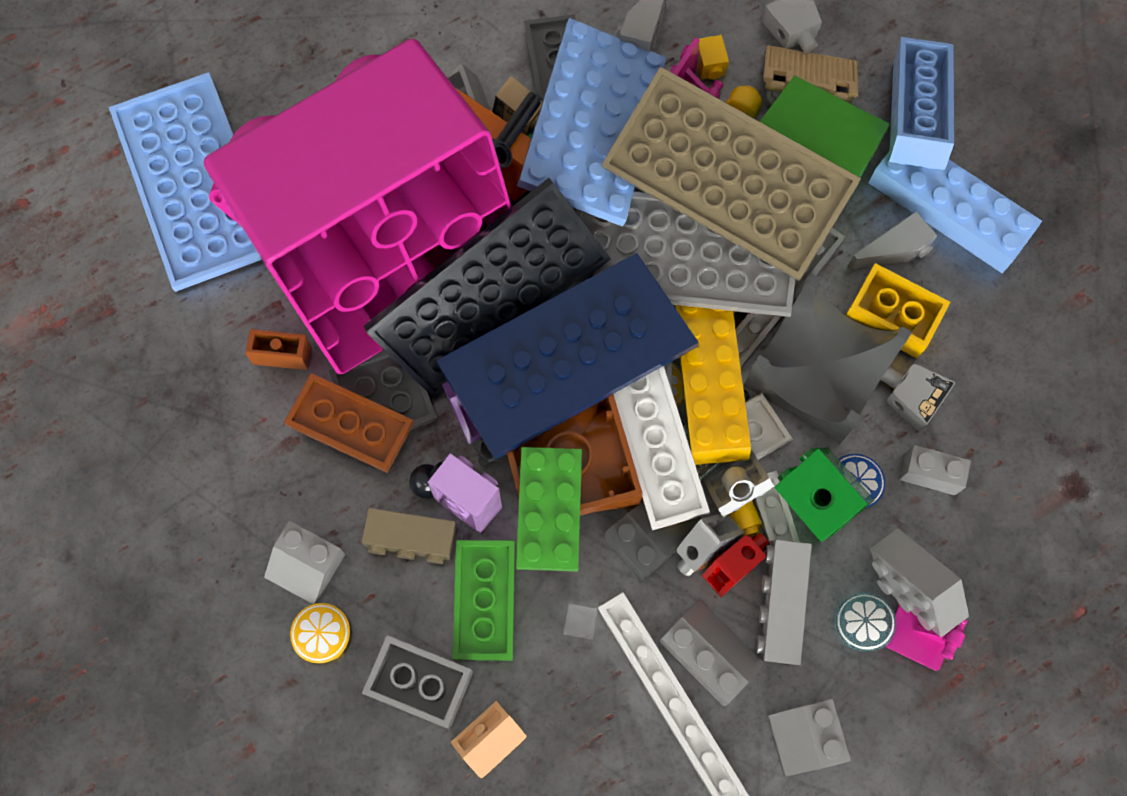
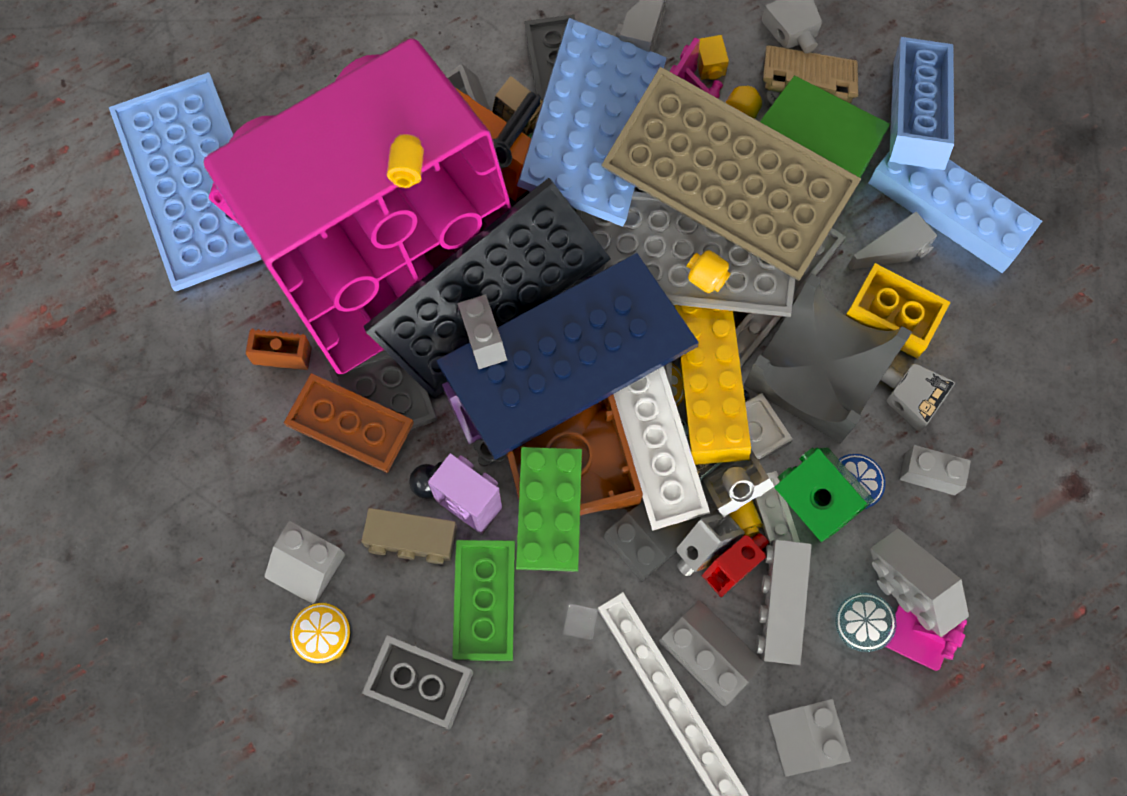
(405, 161): none -> yellow brick
(482, 331): none -> light grey brick
(488, 739): light nougat panel -> none
(708, 271): none -> yellow head

